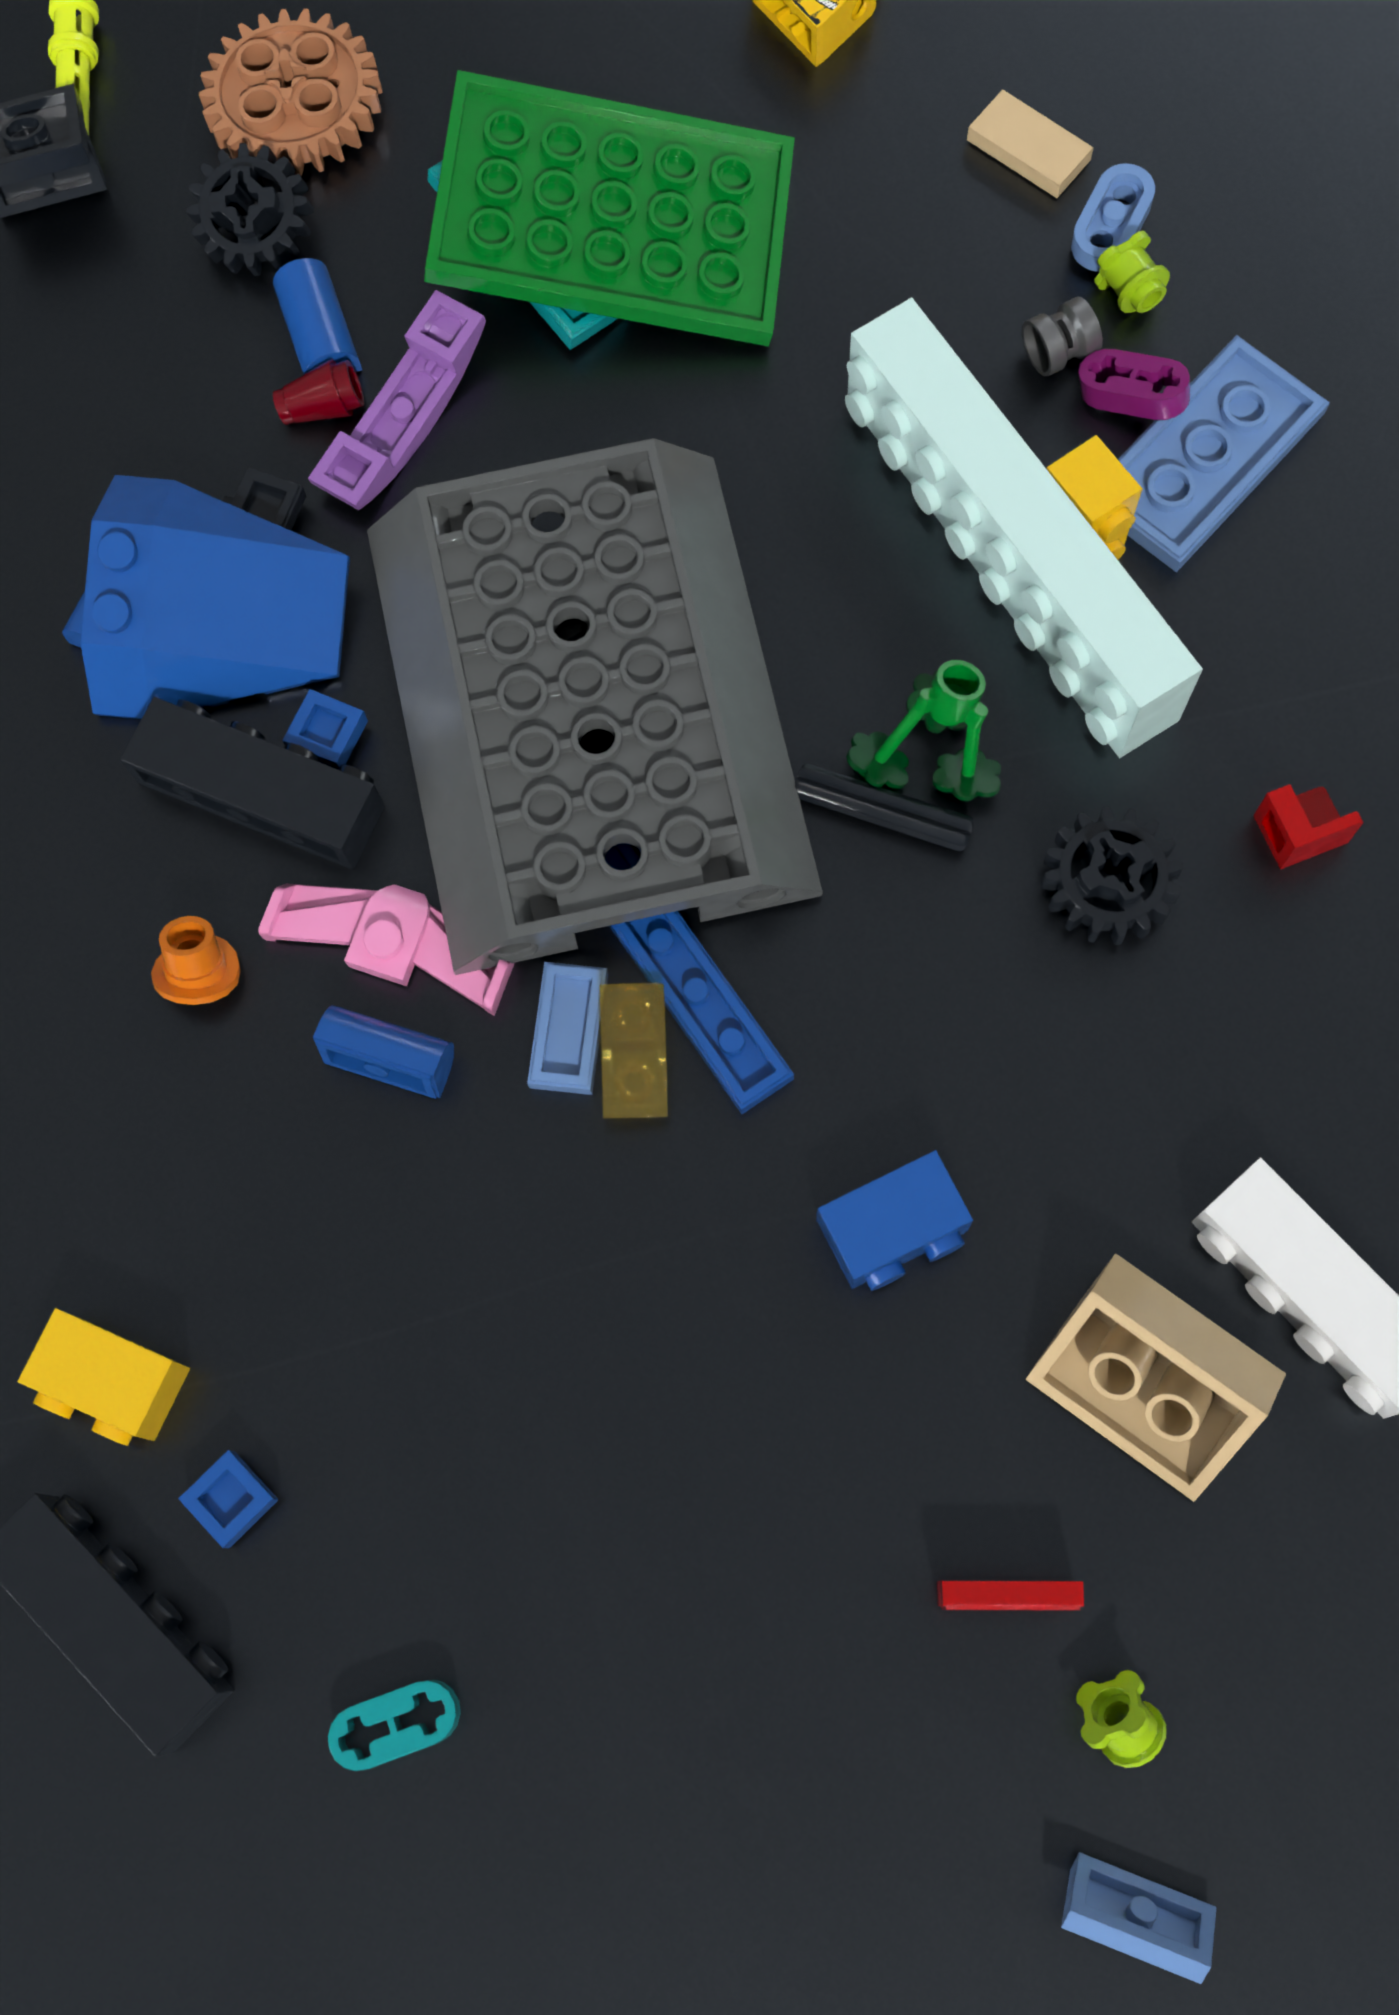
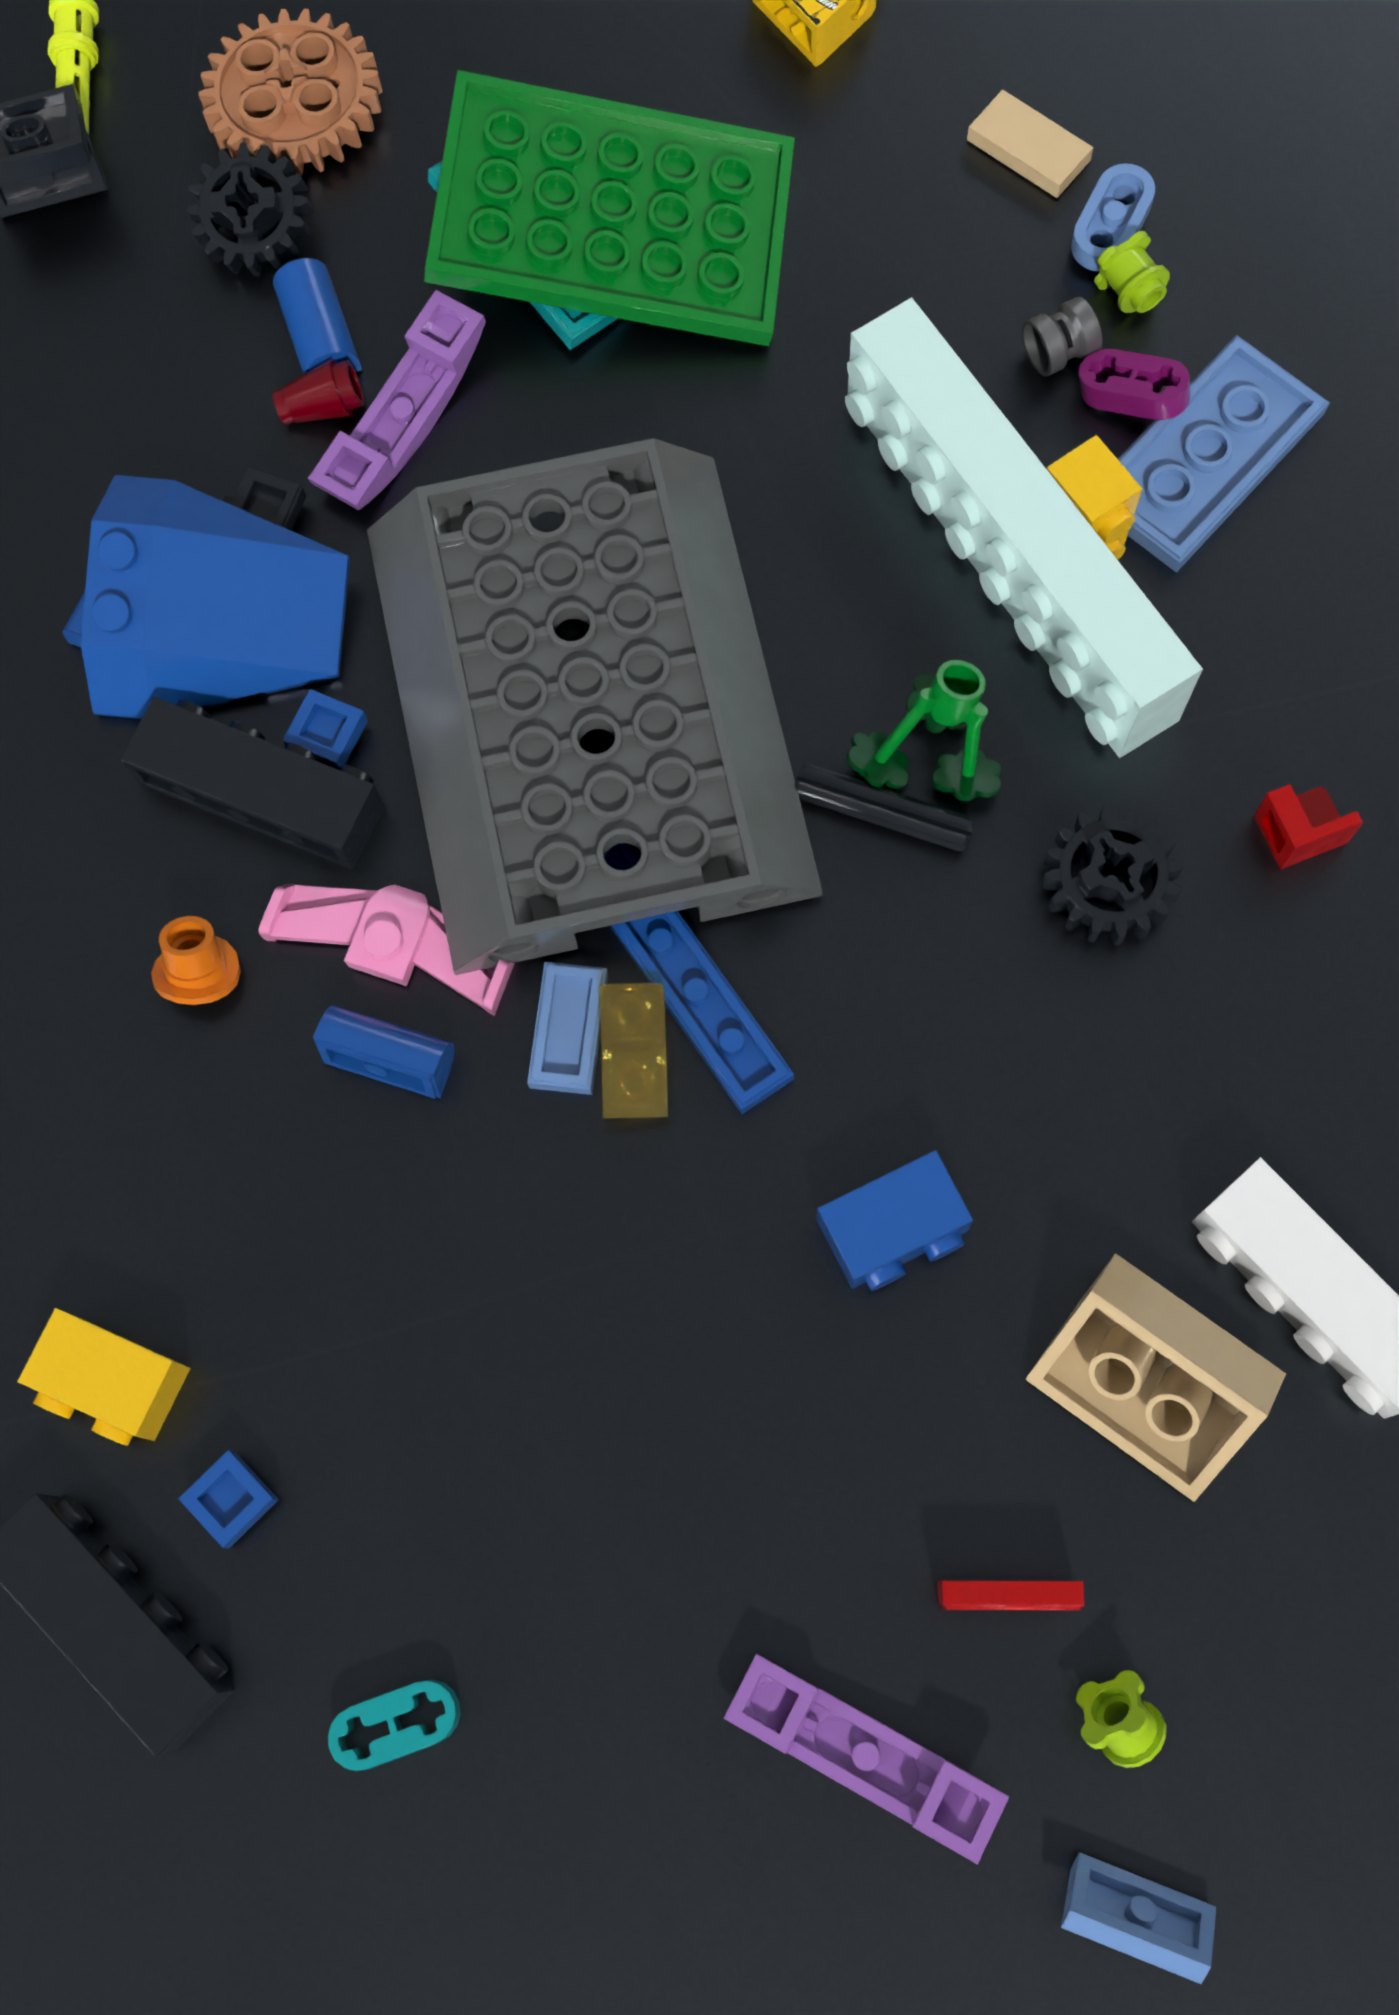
(867, 1757): none -> medium lavender slope

